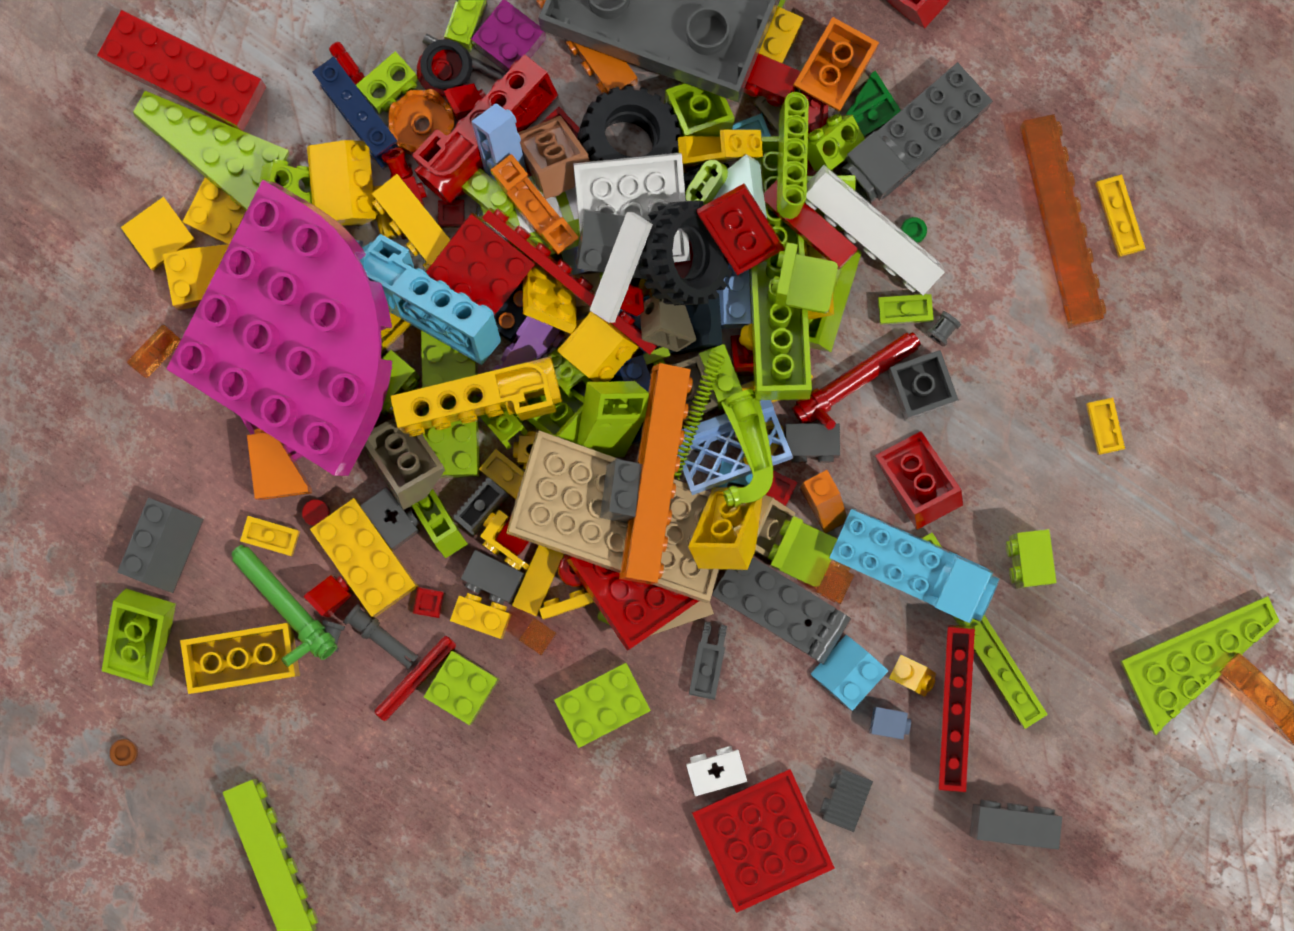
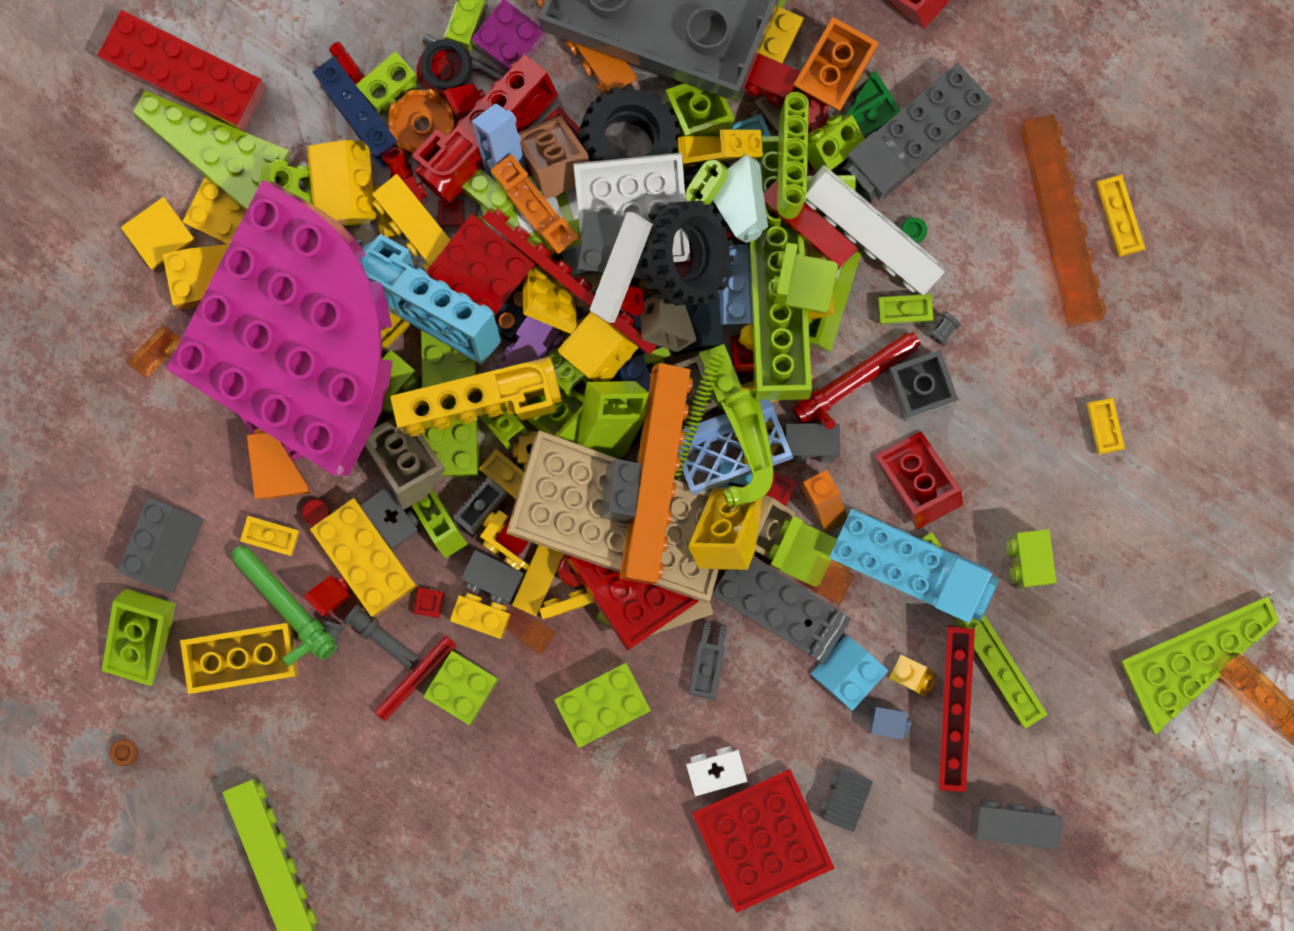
(740, 229): red tile -> none

